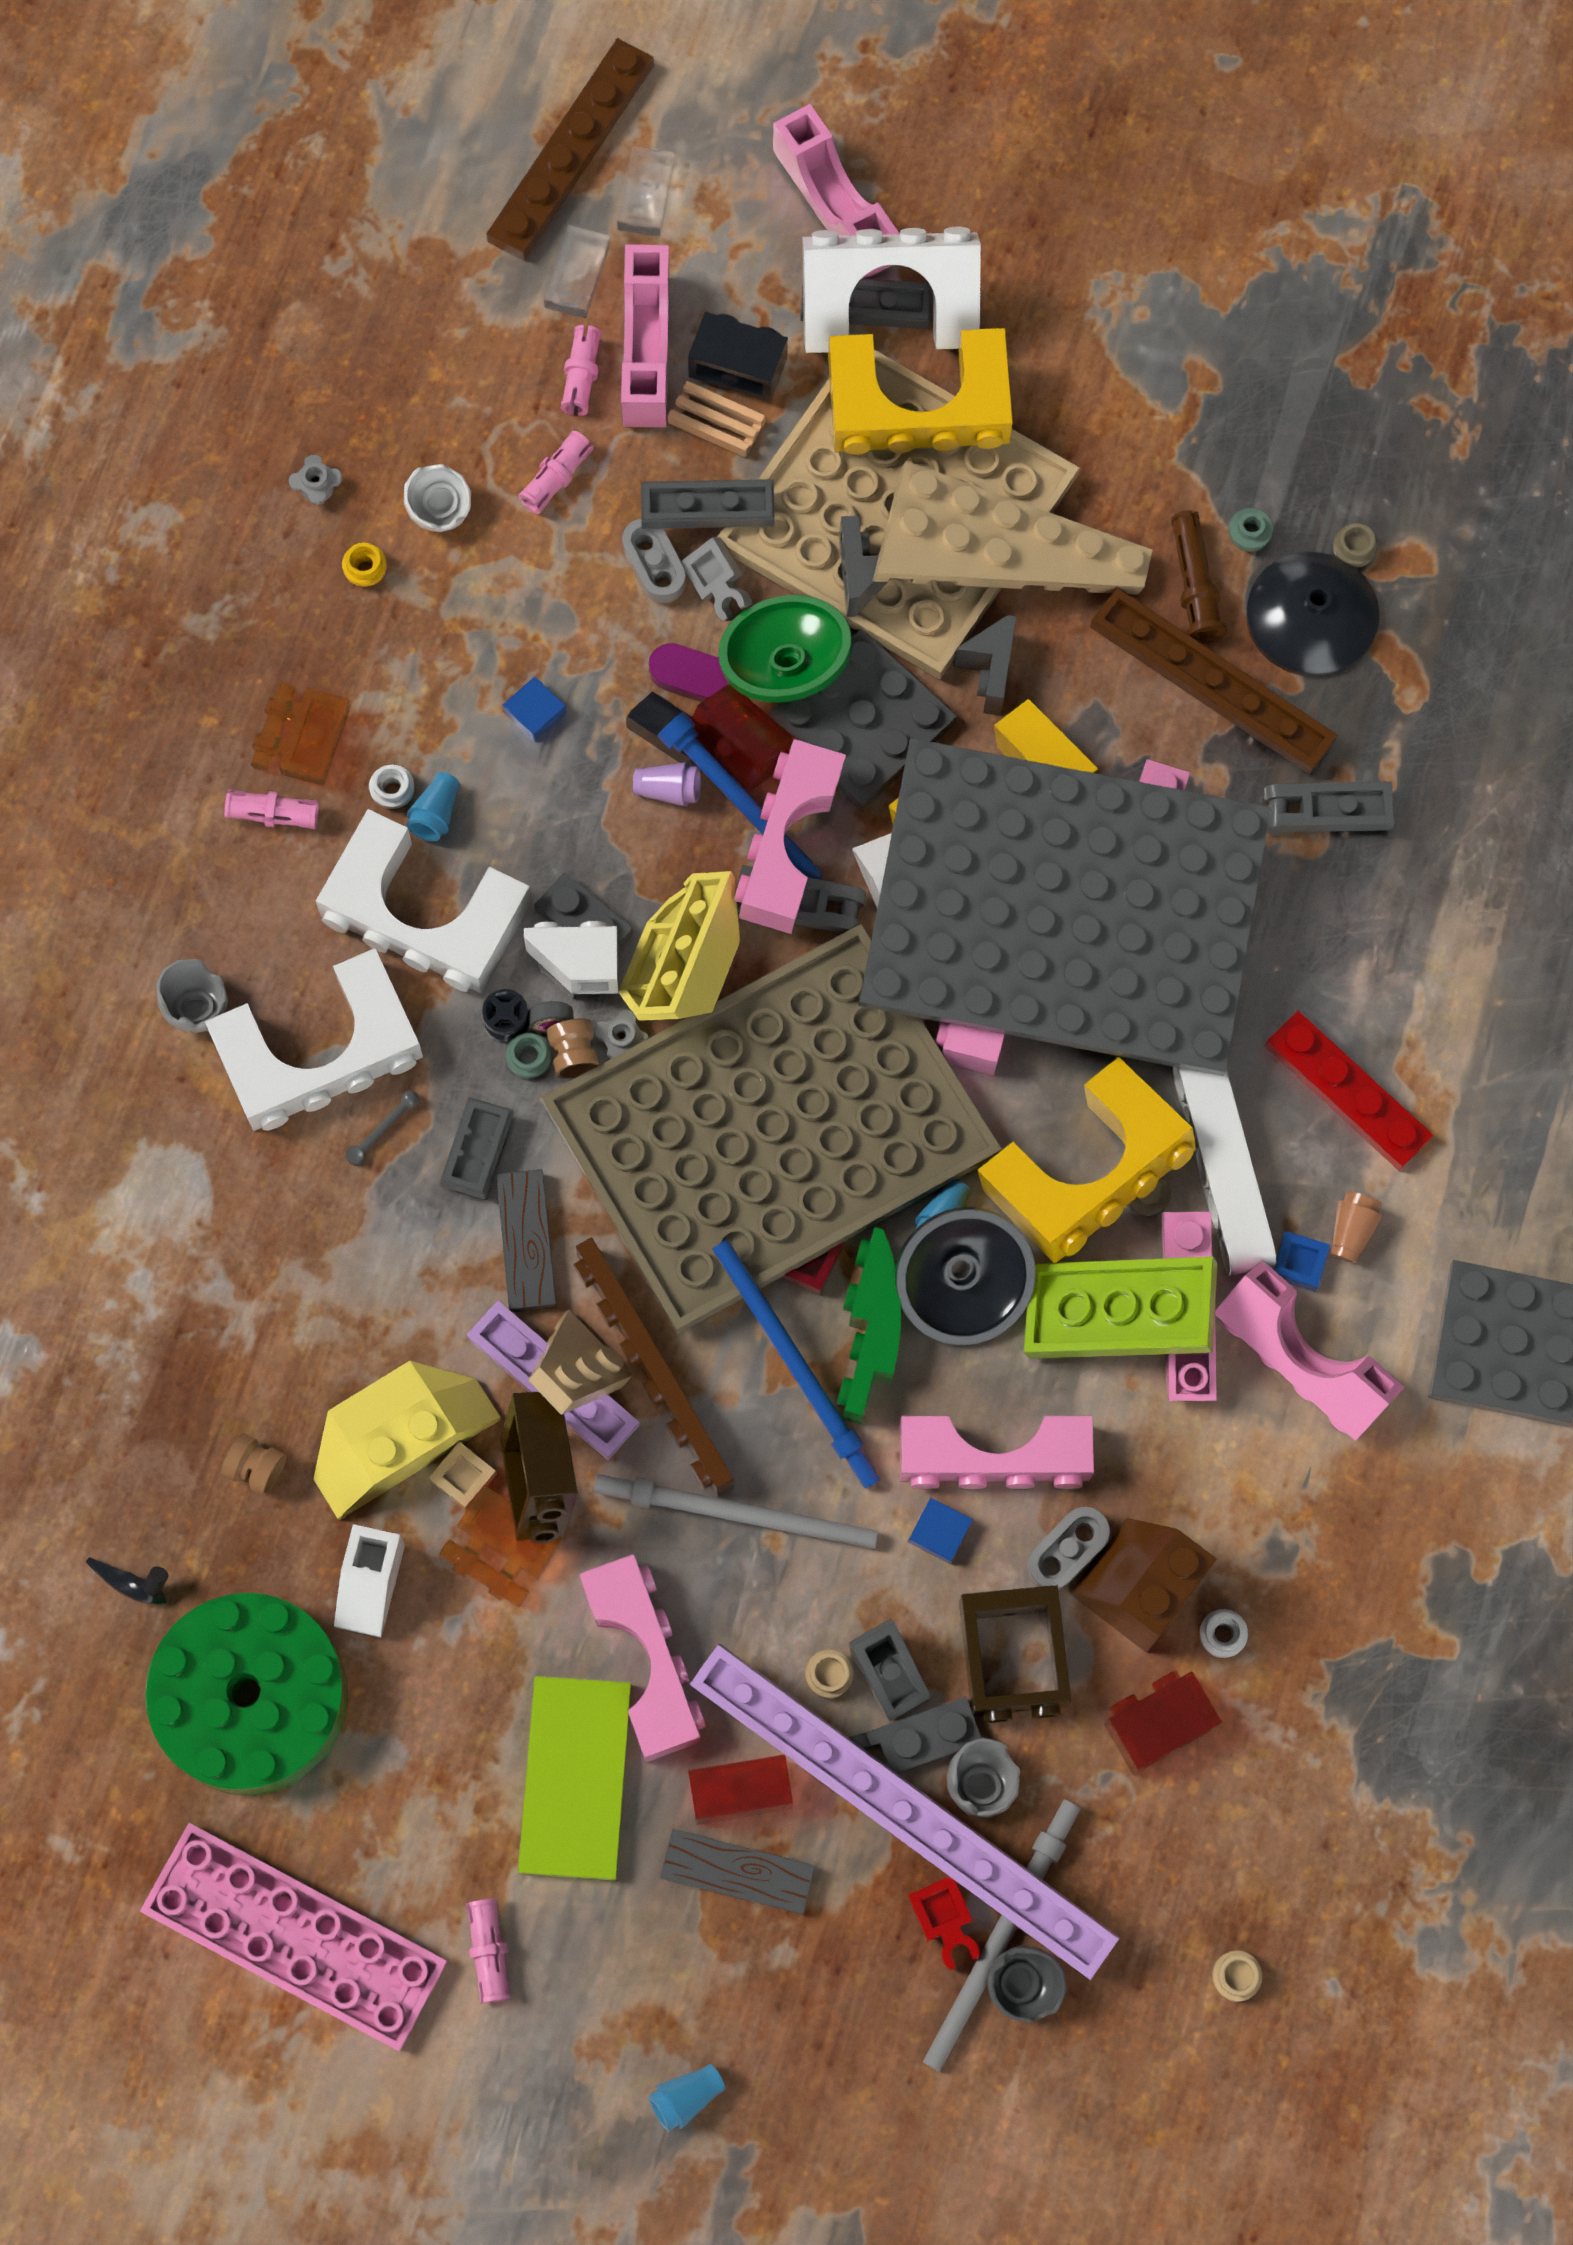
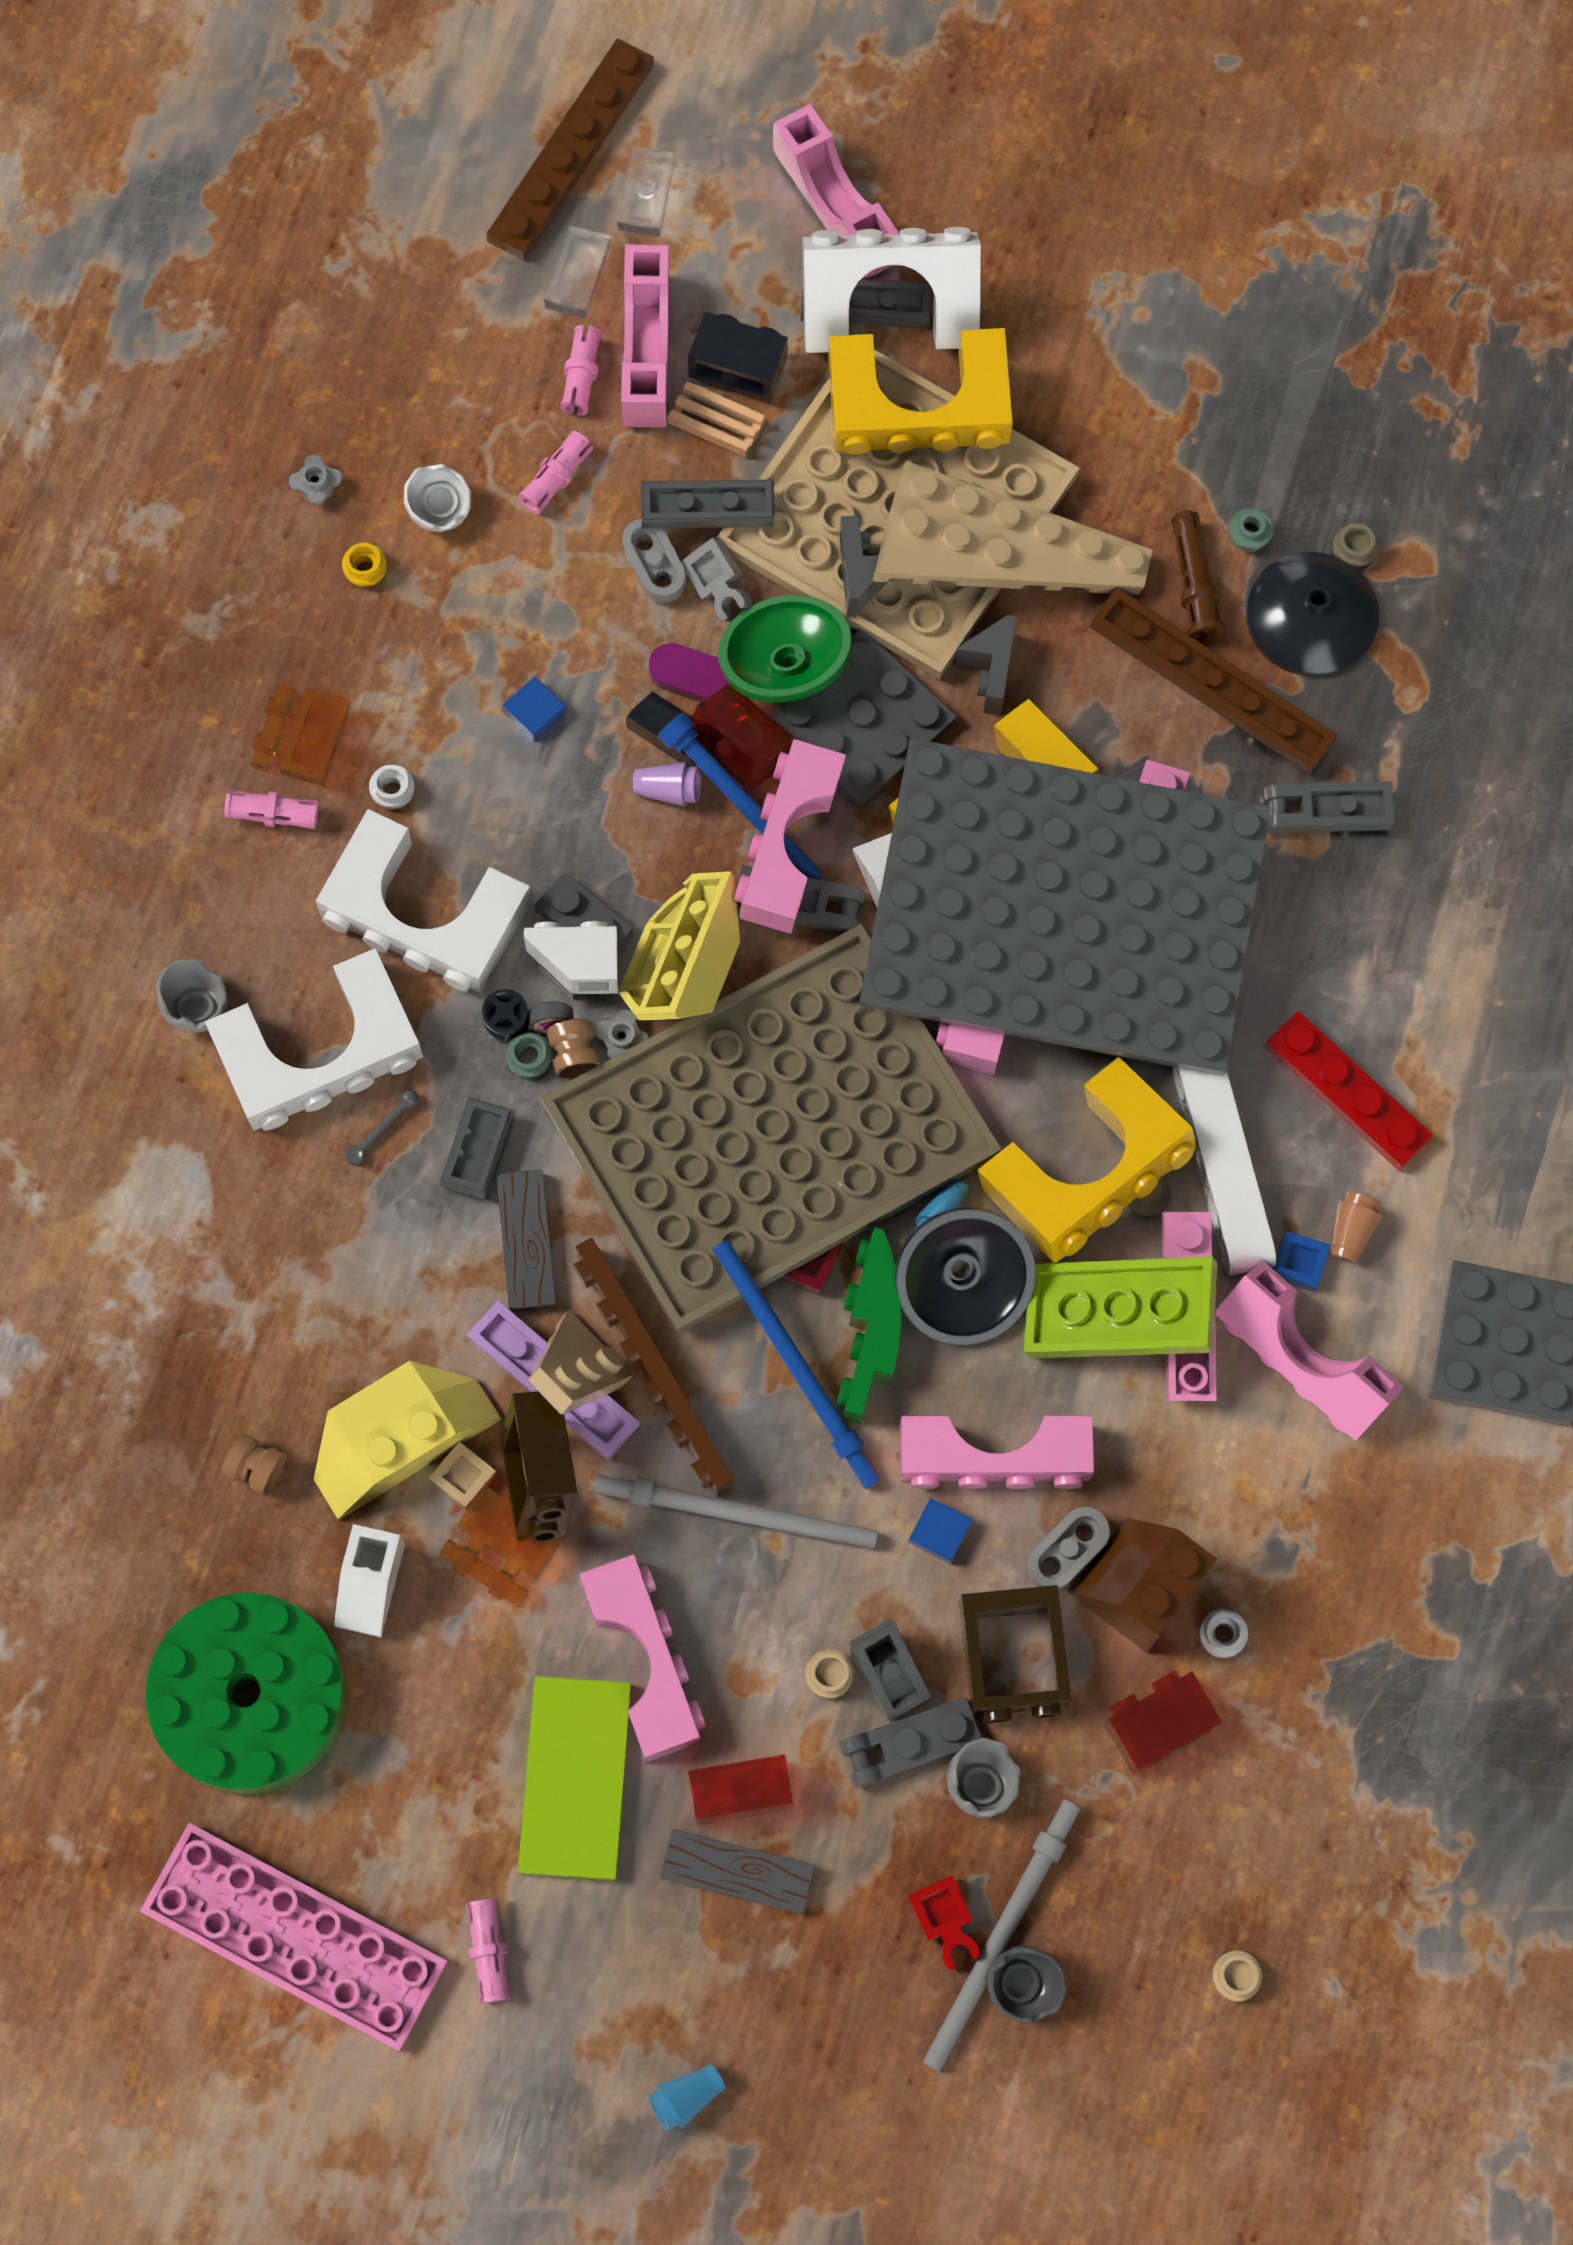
(126, 1583): black bar -> none
(433, 810): dark azure cone -> none
(905, 1811): lavender plate -> none

